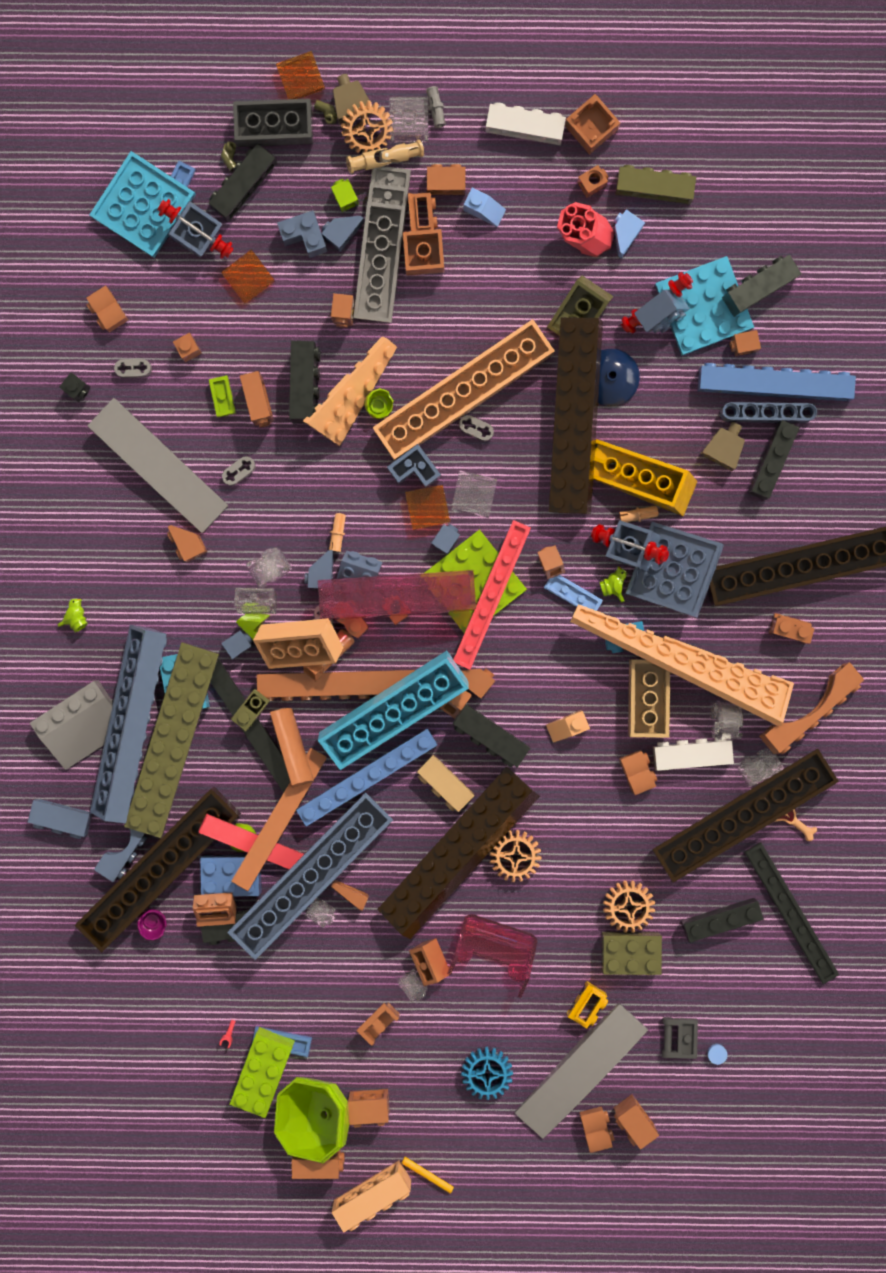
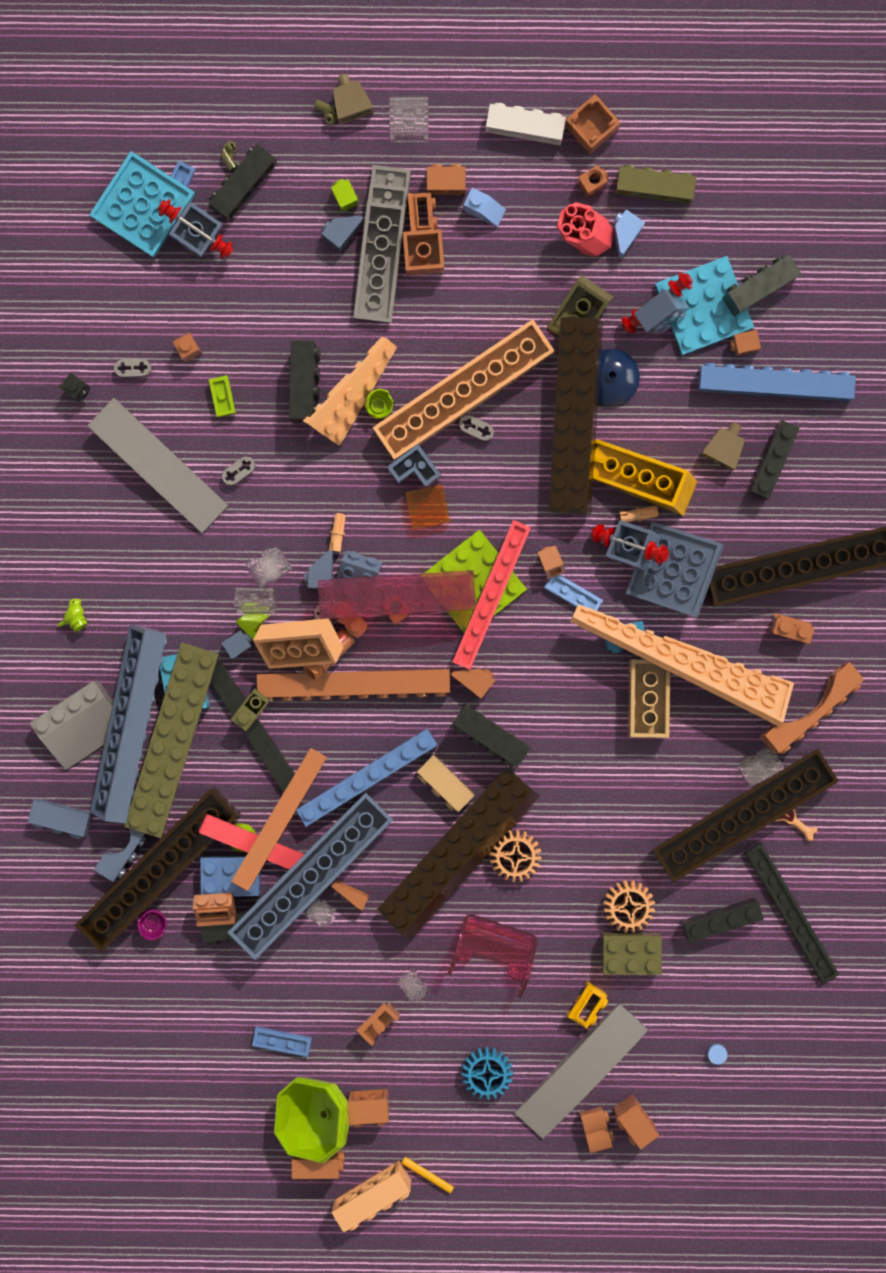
(107, 309): nougat brick -> none
(188, 543): nougat slope -> none
(227, 1036): coral hand -> none
(248, 276): clear orange plate -> none
(257, 399): nougat window -> none
(262, 1072): lime brick -> none
(273, 122): dark grey brick -> none
(291, 747): nougat brick -> none
(300, 76): clear orange plate -> none
(303, 228): sand blue brick -> none
(342, 310): nougat brick -> none
(359, 128): light nougat gear -> none
(393, 710): medium azure brick -> none
(398, 153): tan piece -> none
(429, 962): nougat brick -> none
(436, 107): light grey pin -> none
(446, 538): sand blue brick -> none
(455, 705): nougat brick -> none
(474, 494): clear brick -> none
(568, 726): light nougat slope -> none
(614, 584): lime animal -> none
(637, 772): nougat brick -> none
(686, 1037): dark grey plate -> none
(692, 754): white brick -> none
(727, 720): clear brick -> none
(776, 408): sand blue beam -> none

